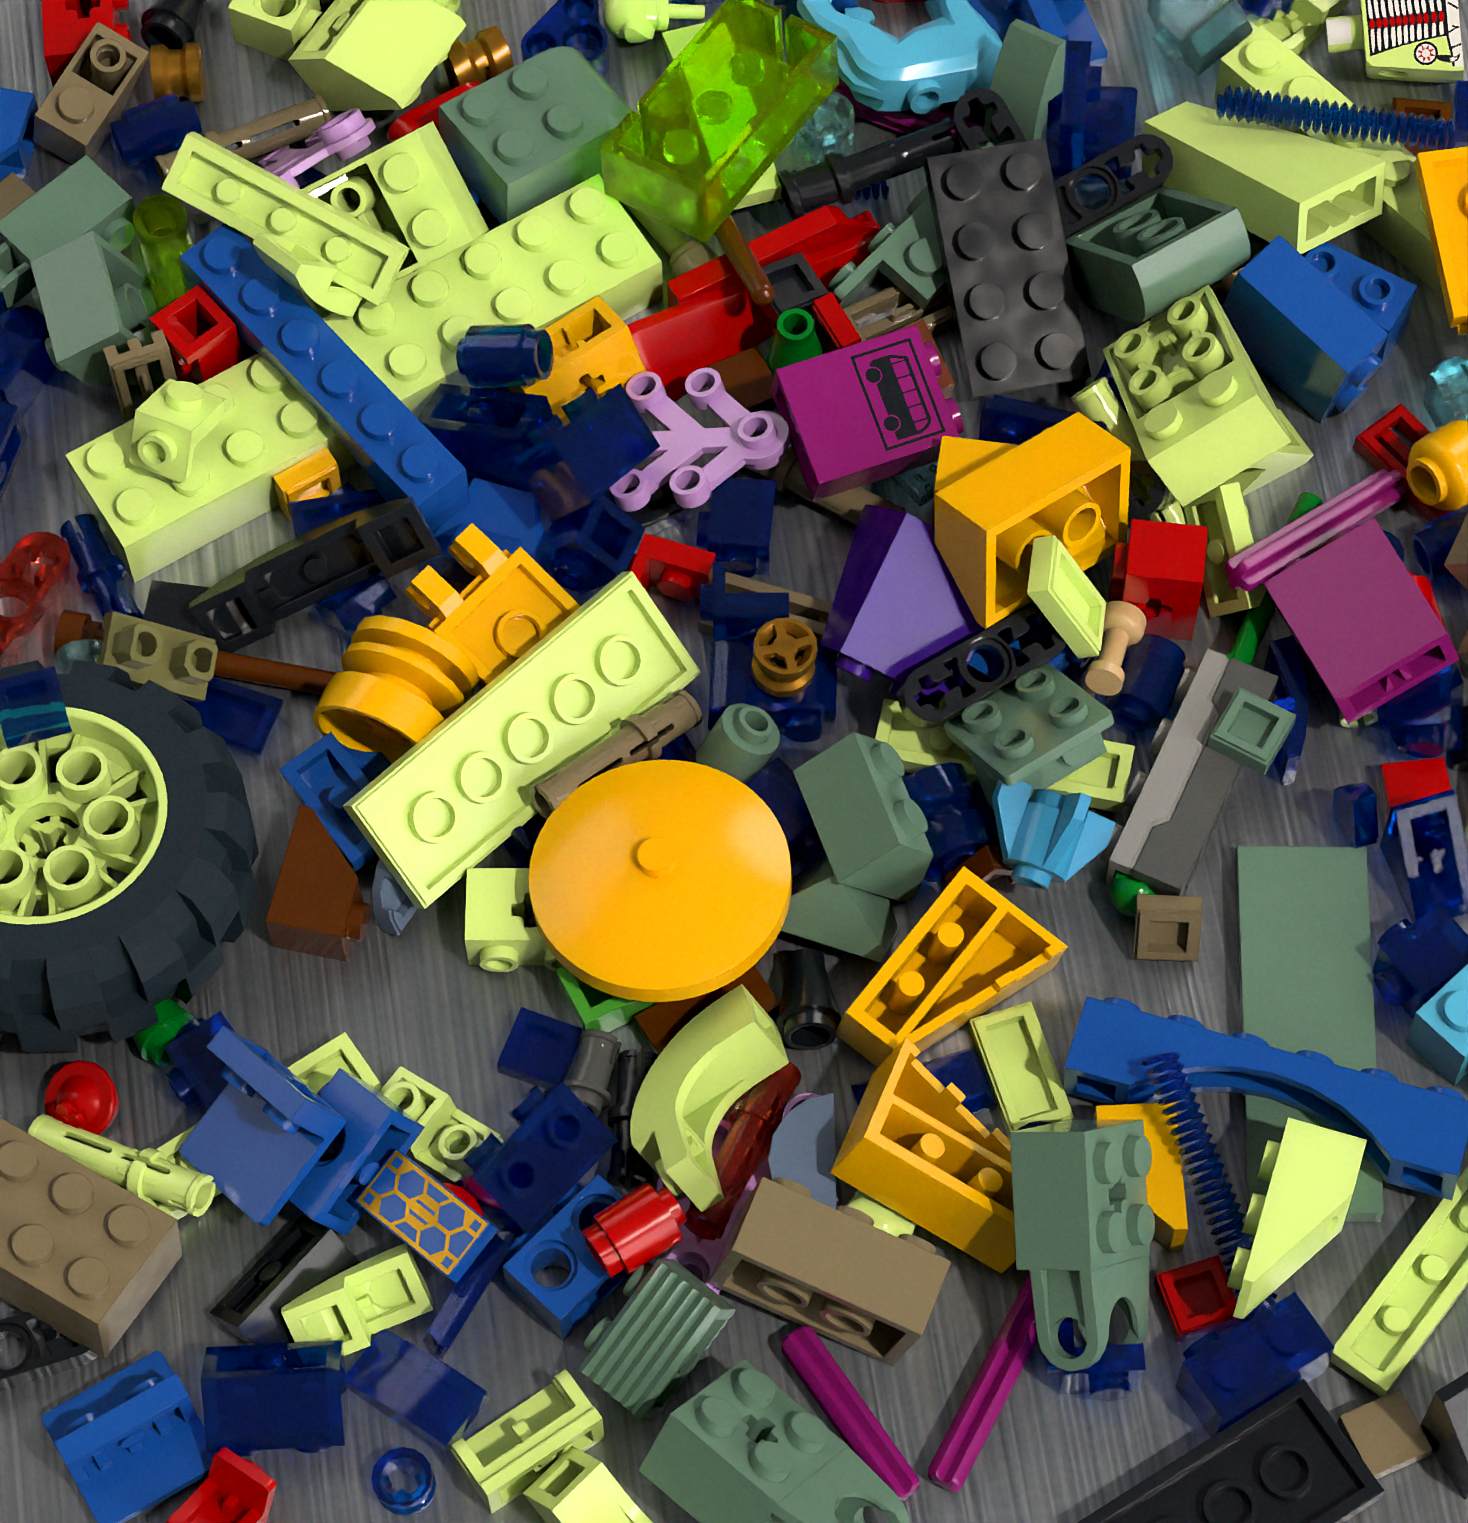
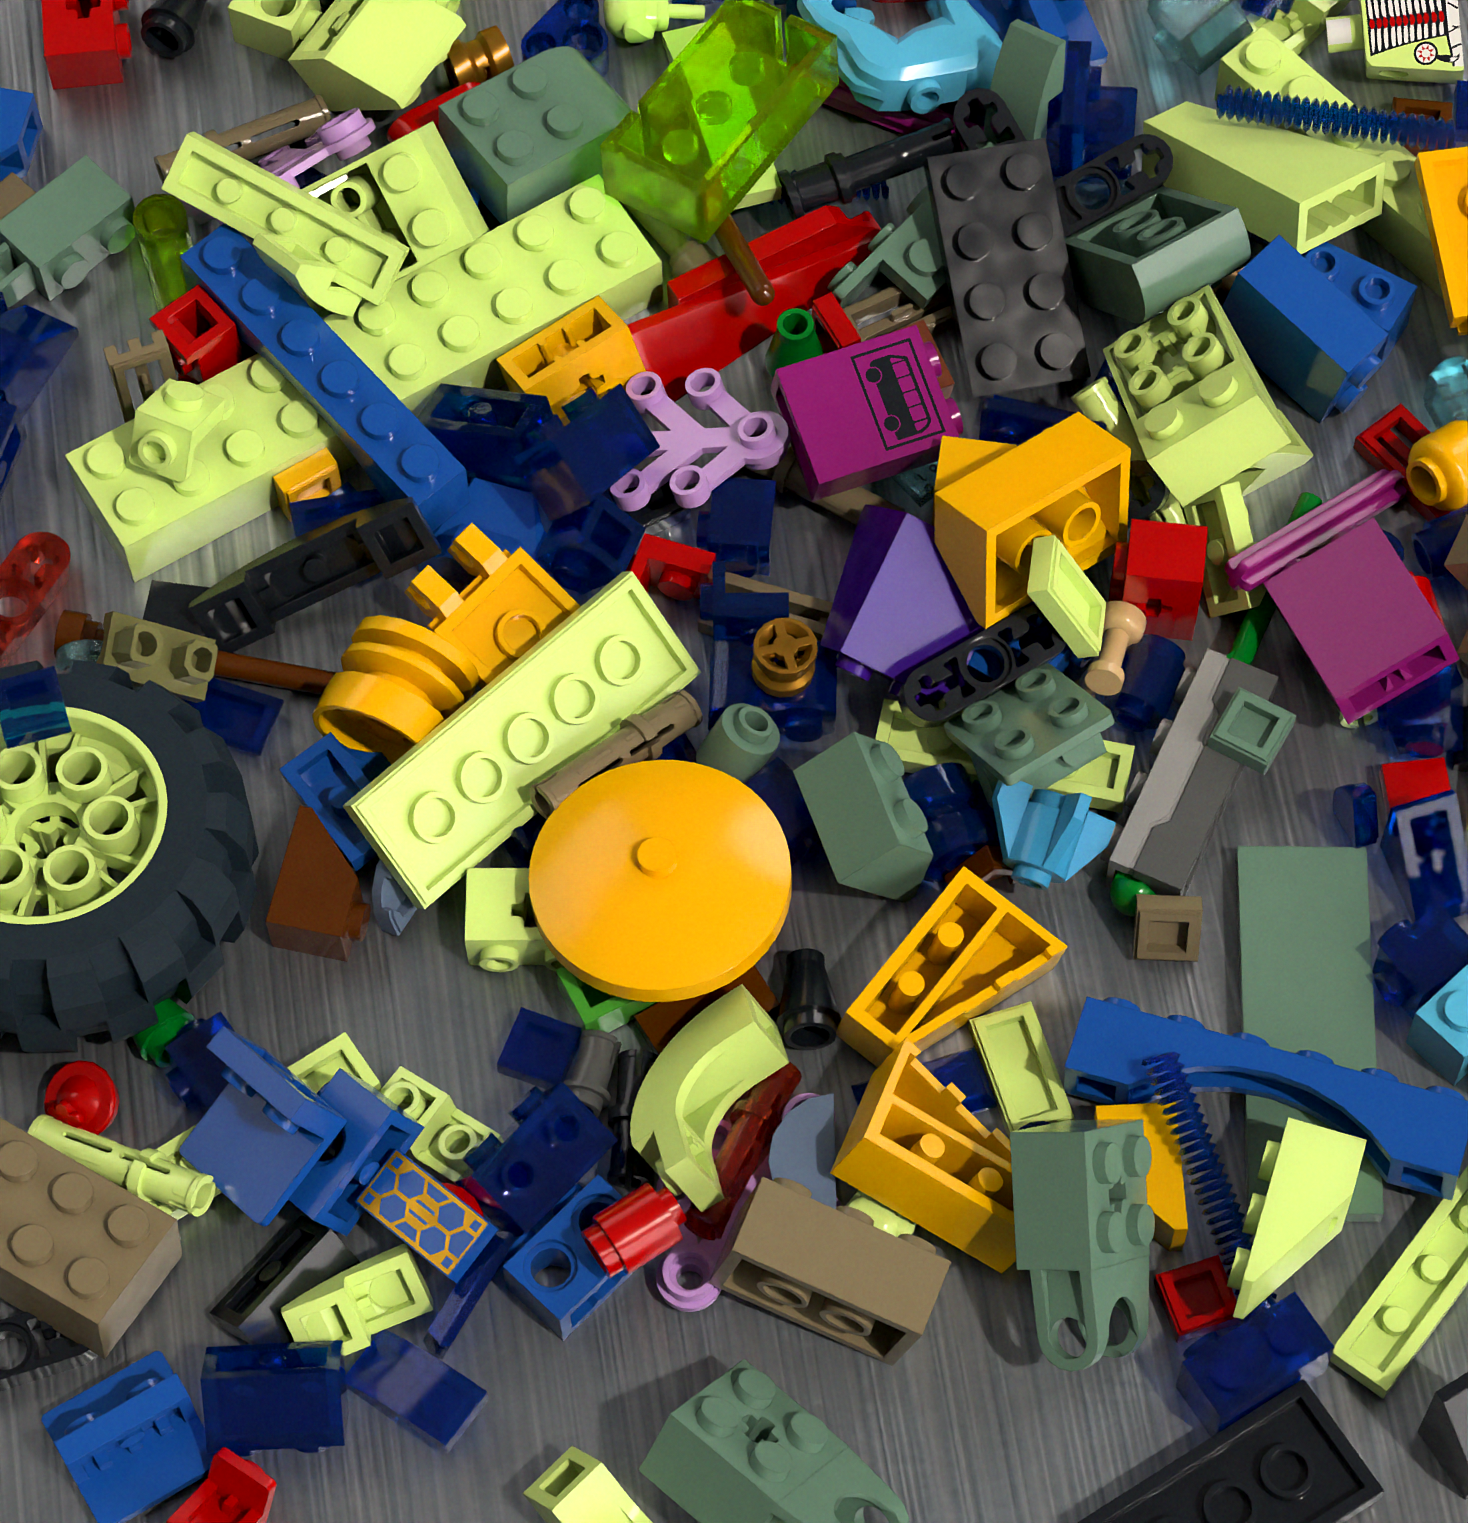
(89, 95): dark tan slope -> none
(92, 302): sand green slope -> none
(99, 570): clear blue pin -> none
(154, 129): clear blue brick -> none
(177, 71): pearl gold wheel -> none
(351, 605): clear blue plate -> none
(401, 1501): clear blue bush -> none
(505, 355): clear blue brick -> none
(527, 1441): yellowish green hinge -> none
(654, 1337): sand green brick -> none
(747, 379): reddish brown tile -> none
(794, 286): black tile -> none
(834, 113): clear light blue wheel -> none
(839, 913): sand green slope -> none
(847, 1410): magenta axle -> none
(986, 1394): magenta axle -> none
(1110, 1378): clear blue bracket -> none
(1291, 694): clear blue slope -> none
(1385, 1434): dark tan tile -> none

